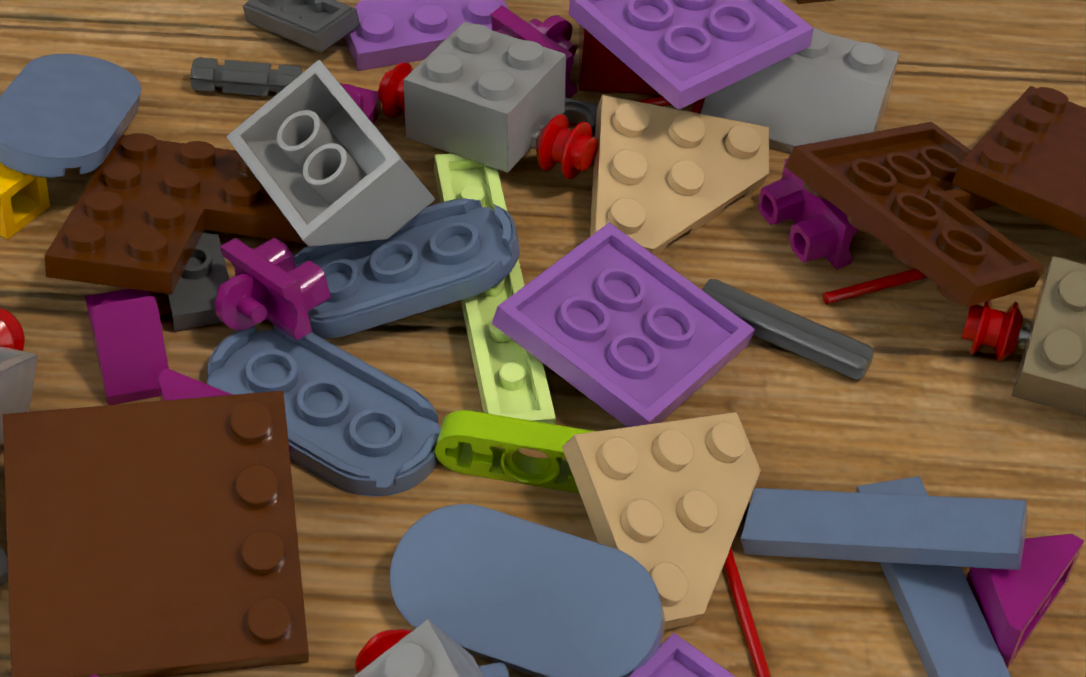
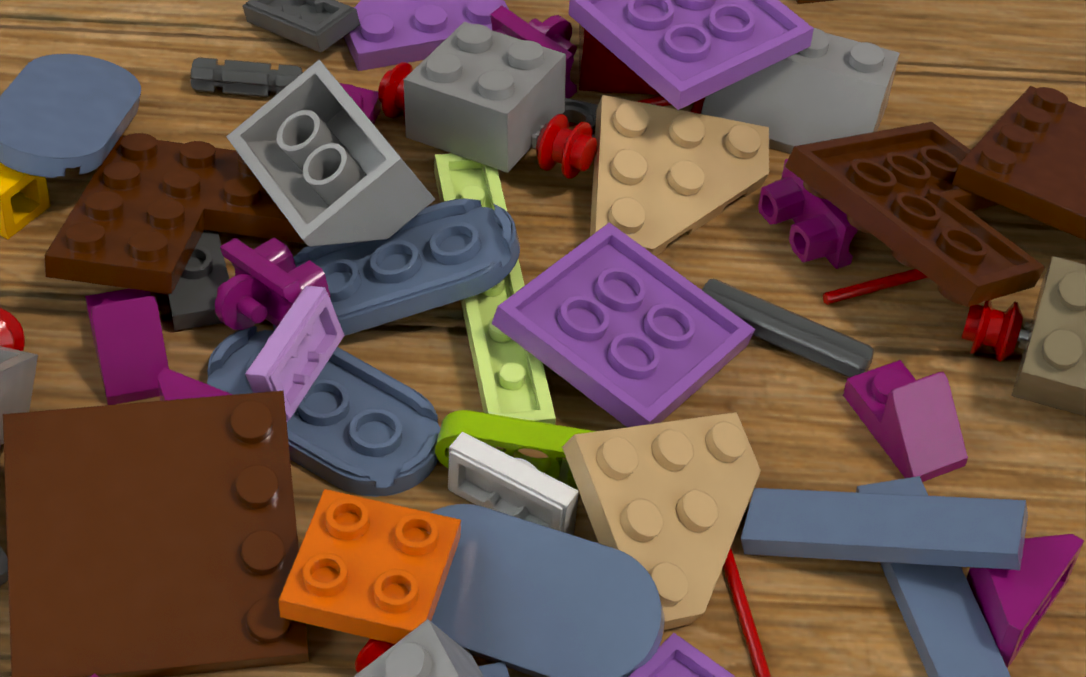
(297, 348): none -> lavender plate
(369, 567): none -> orange plate
(509, 485): none -> white plate
(910, 419): none -> magenta slope

